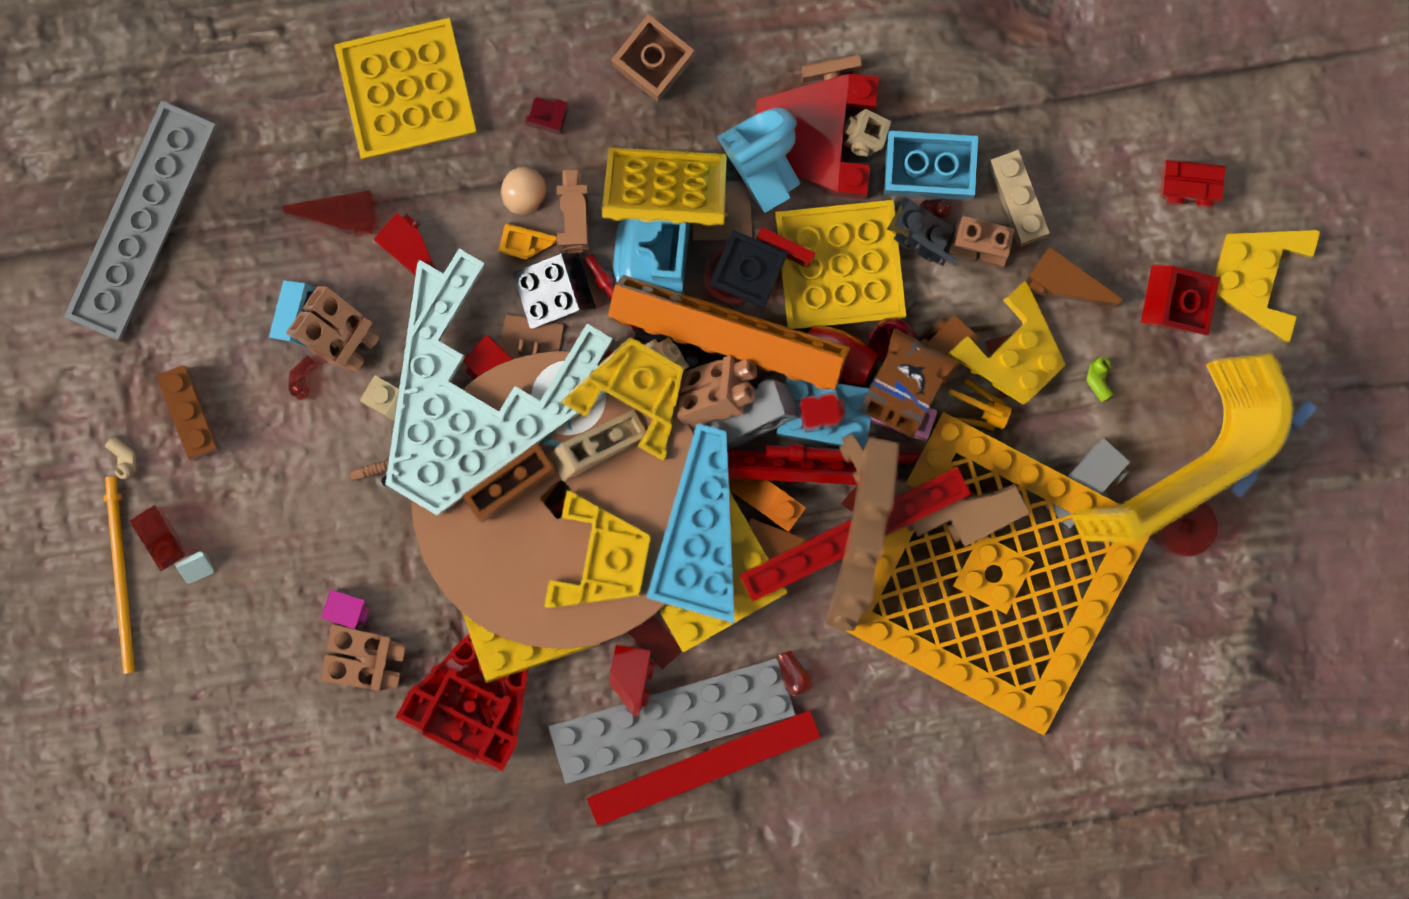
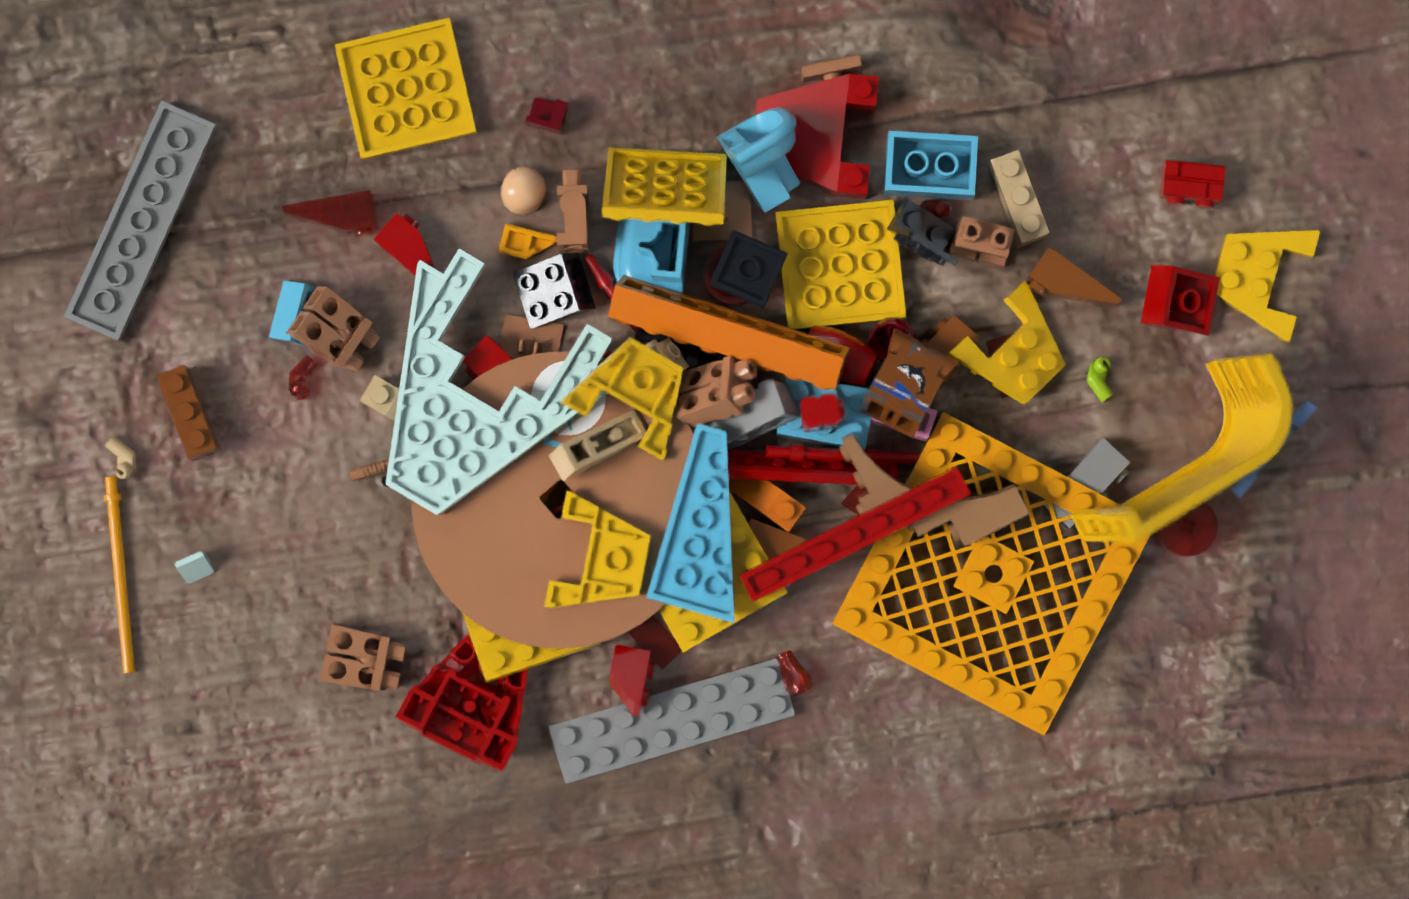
(158, 537): clear red slope -> none
(345, 610): dark pink brick -> none
(509, 483): dark orange brick -> none
(653, 58): nougat brick -> none
(703, 768): red tile -> none
(795, 252): red tile -> none
(866, 133): tan brick -> none
(866, 535): medium nougat arch -> none
(994, 413): light orange plant -> none

